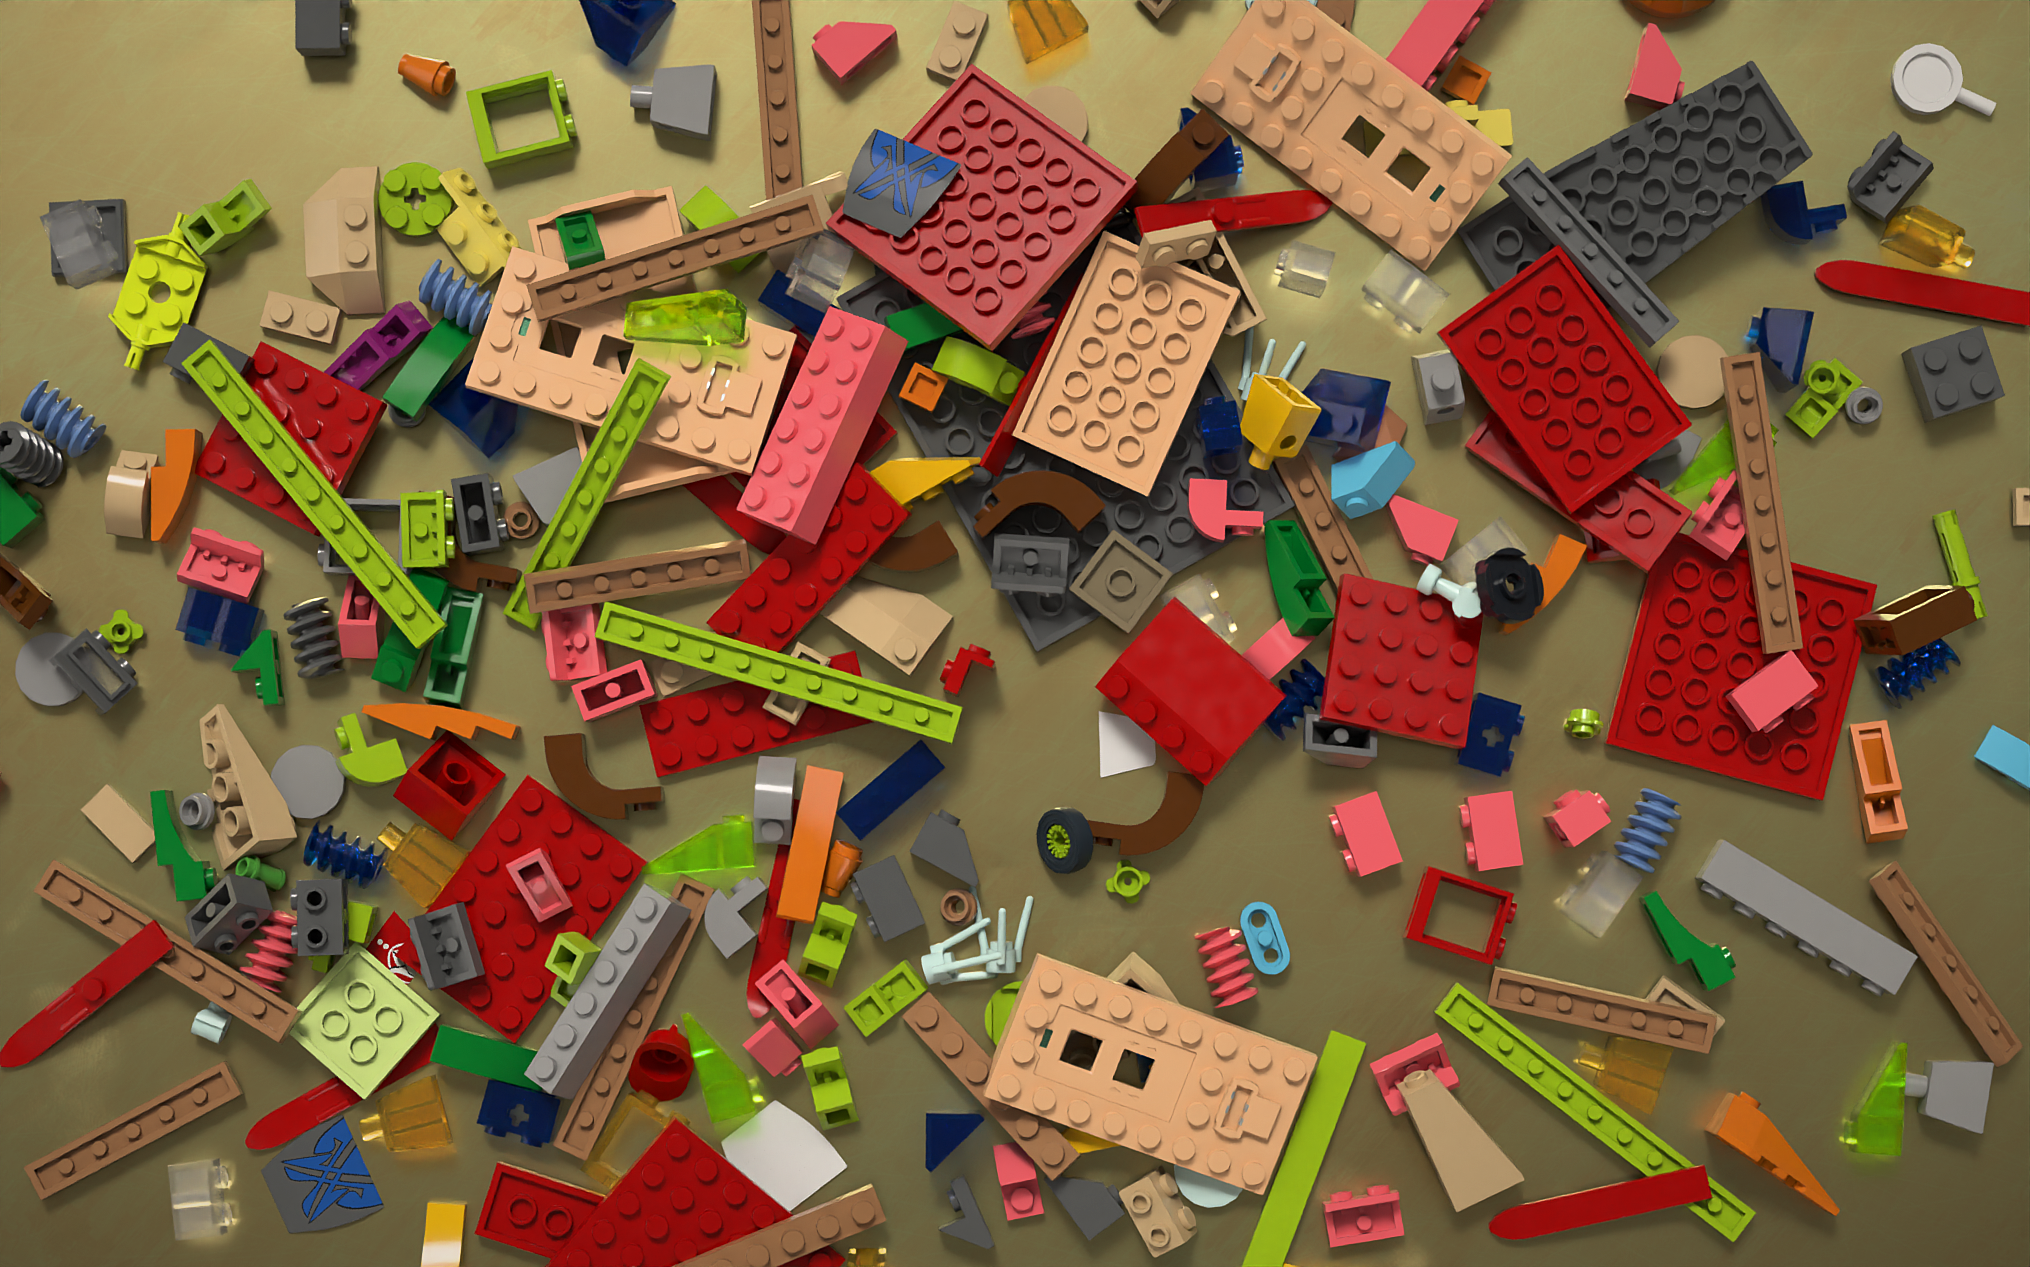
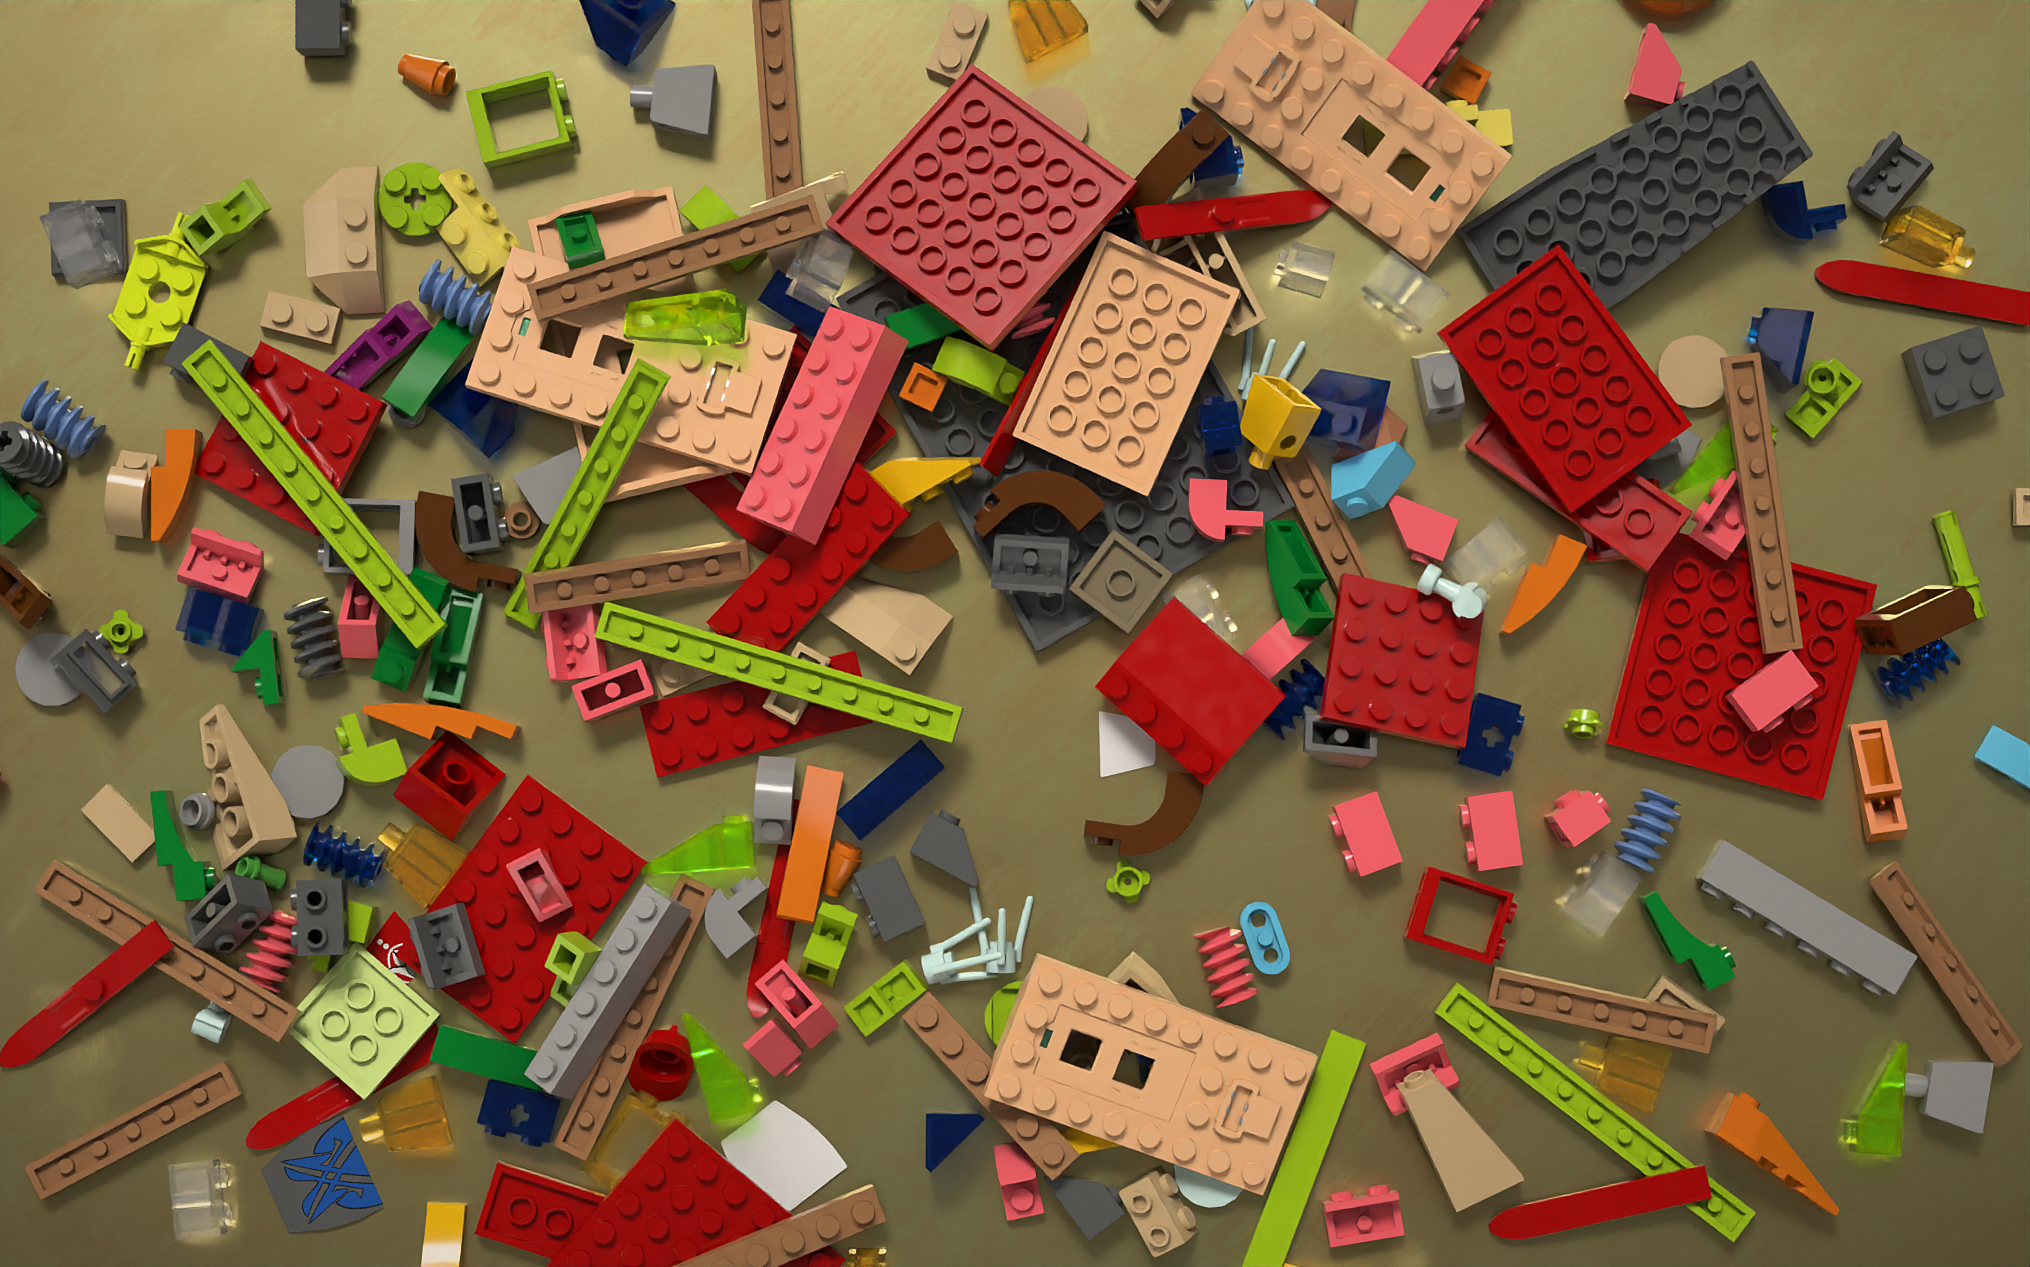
(426, 529): lime bracket -> none
(572, 775): reddish brown arch -> none
(830, 1087): lime brick -> none
(851, 46): coral slope -> none
(895, 183): sticker -> none
(948, 907): medium nougat plate -> none
(956, 671): red bracket -> none
(972, 1225): dark grey slope -> none
(1061, 854): black bush -> none
(1176, 244): tan plate -> none
(1492, 590): black plate -> none
(1588, 252): dark grey plate -> none
(1872, 410): light grey plate -> none
(1930, 80): white piece -> none

